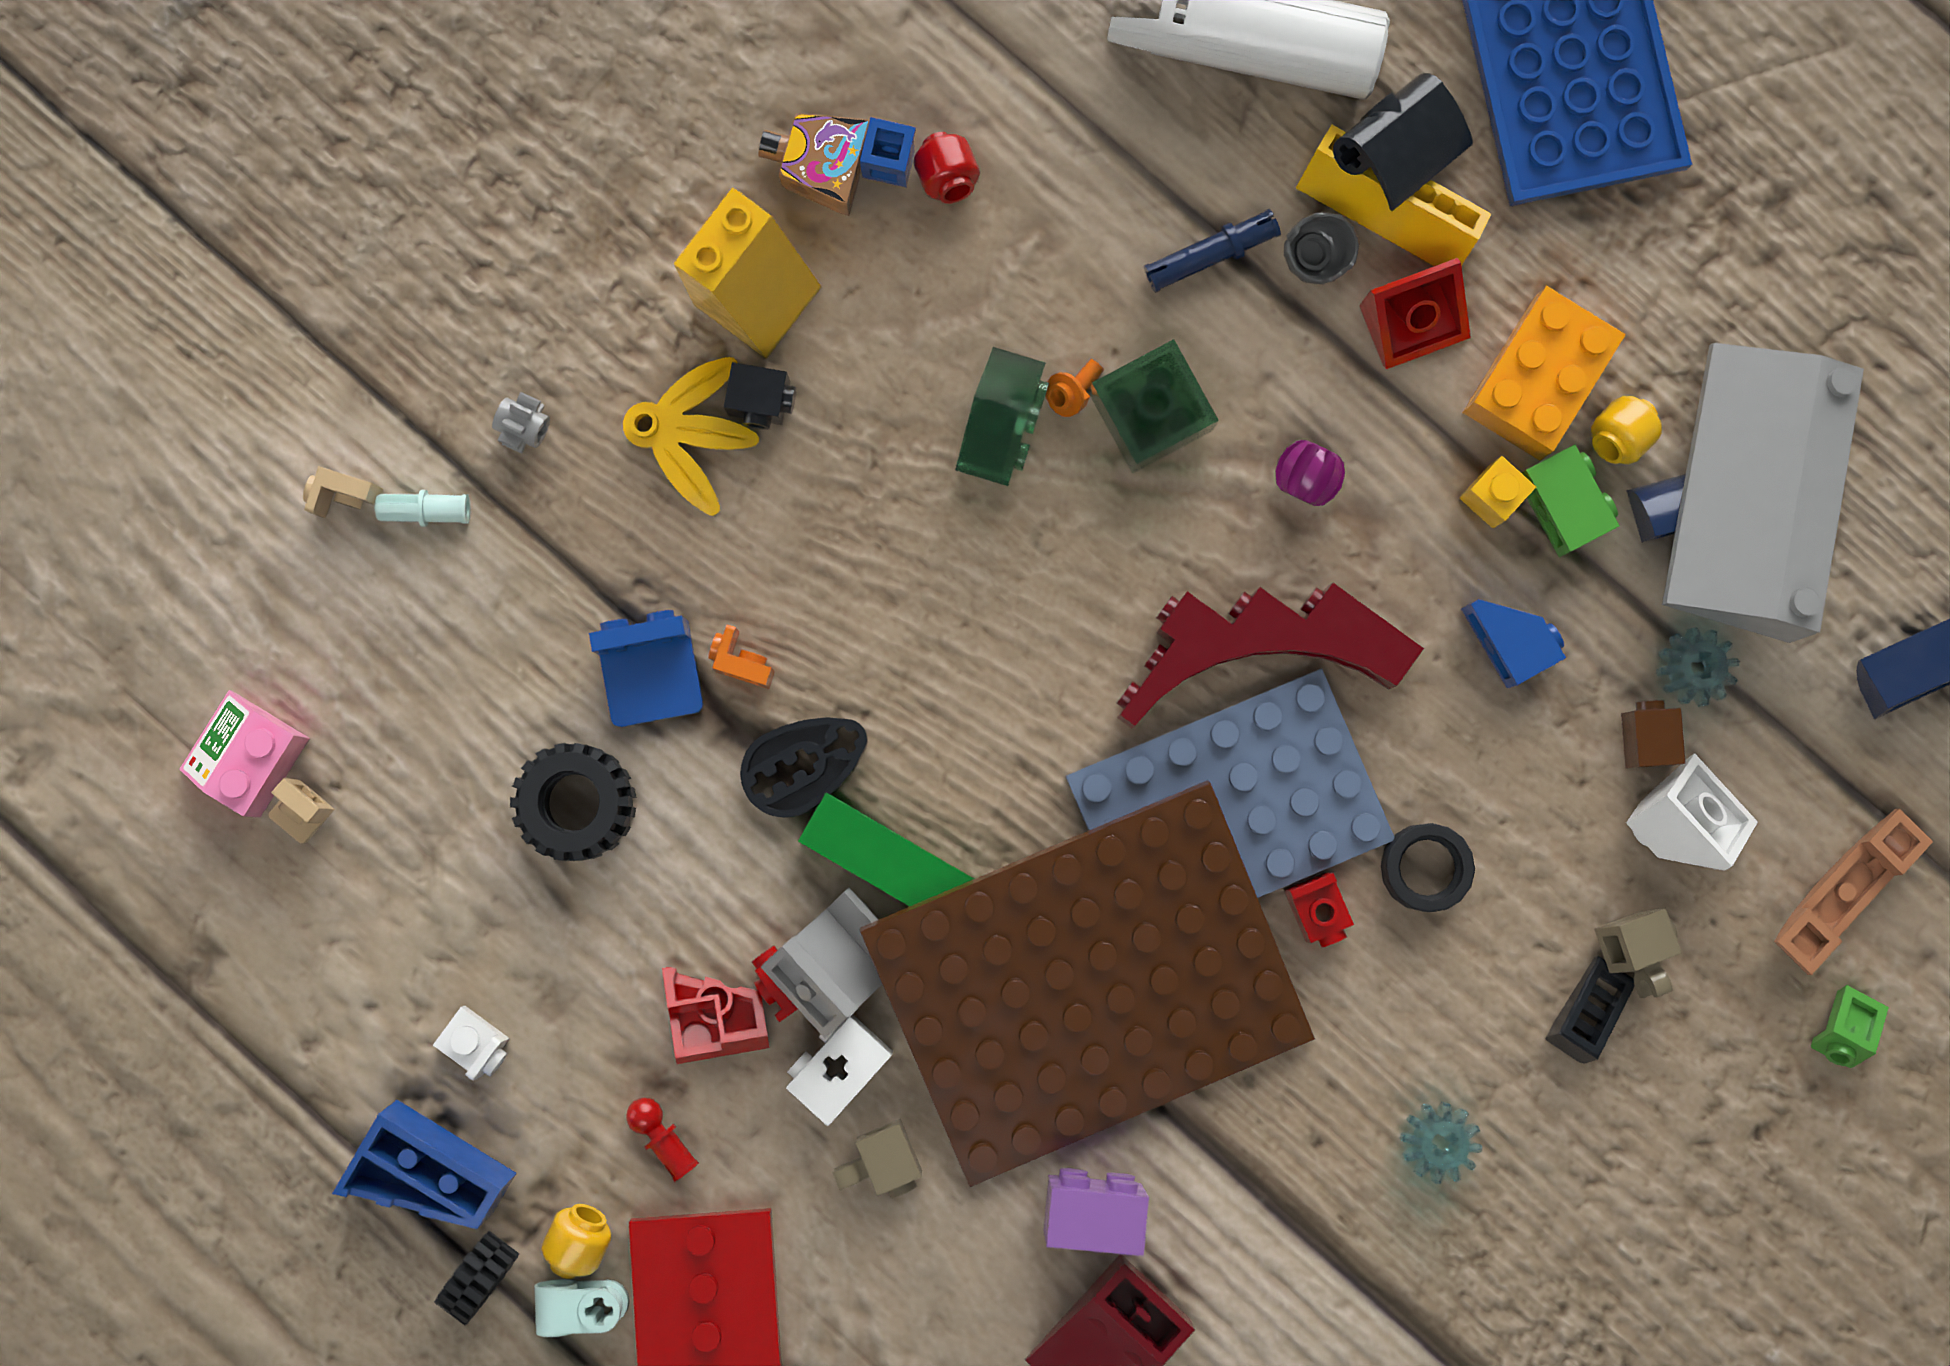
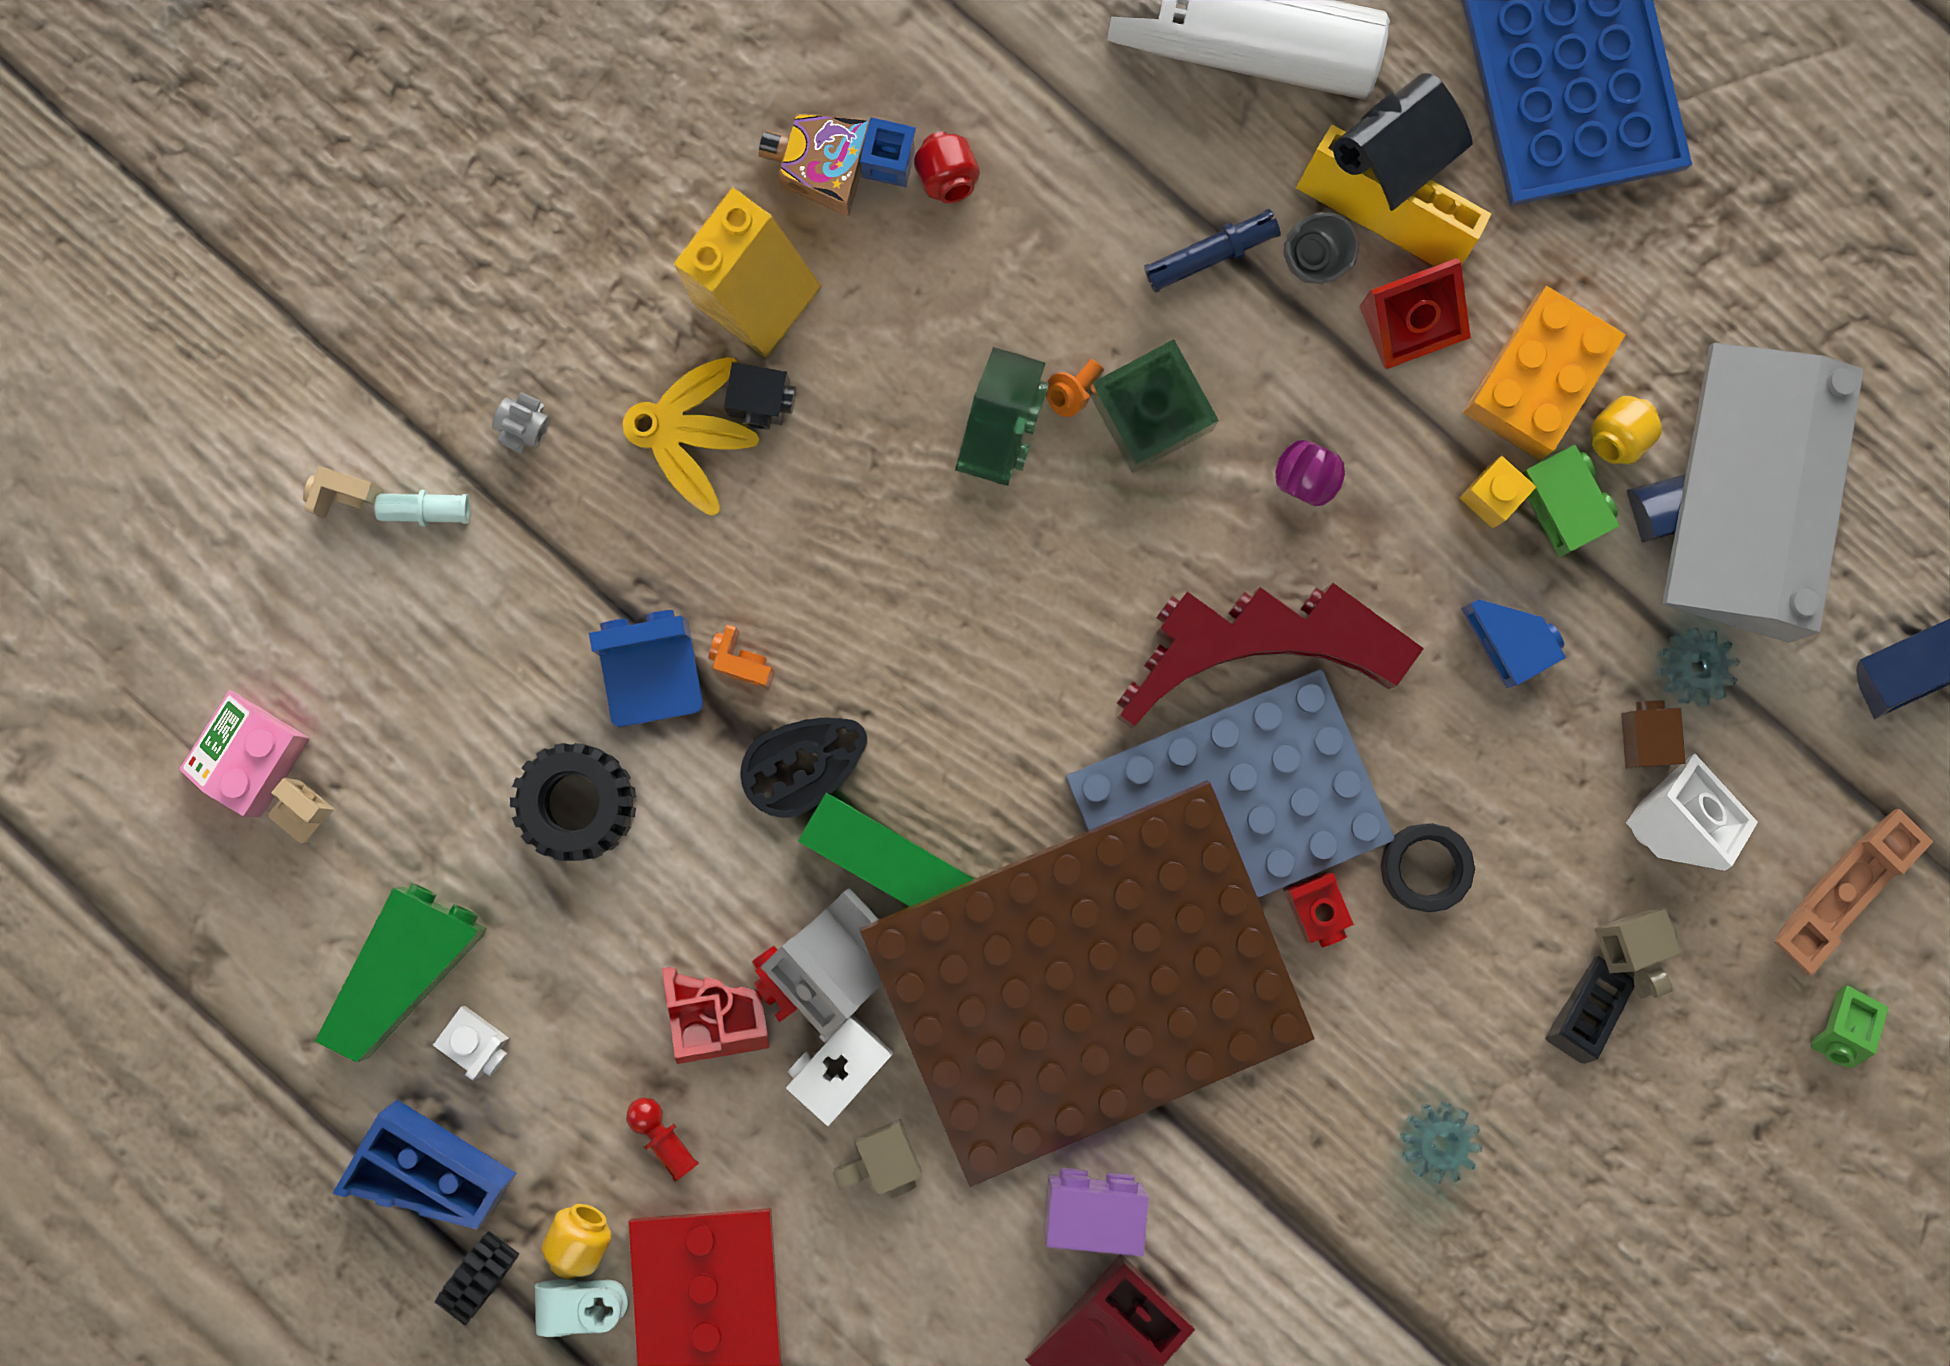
(396, 969): none -> green slope

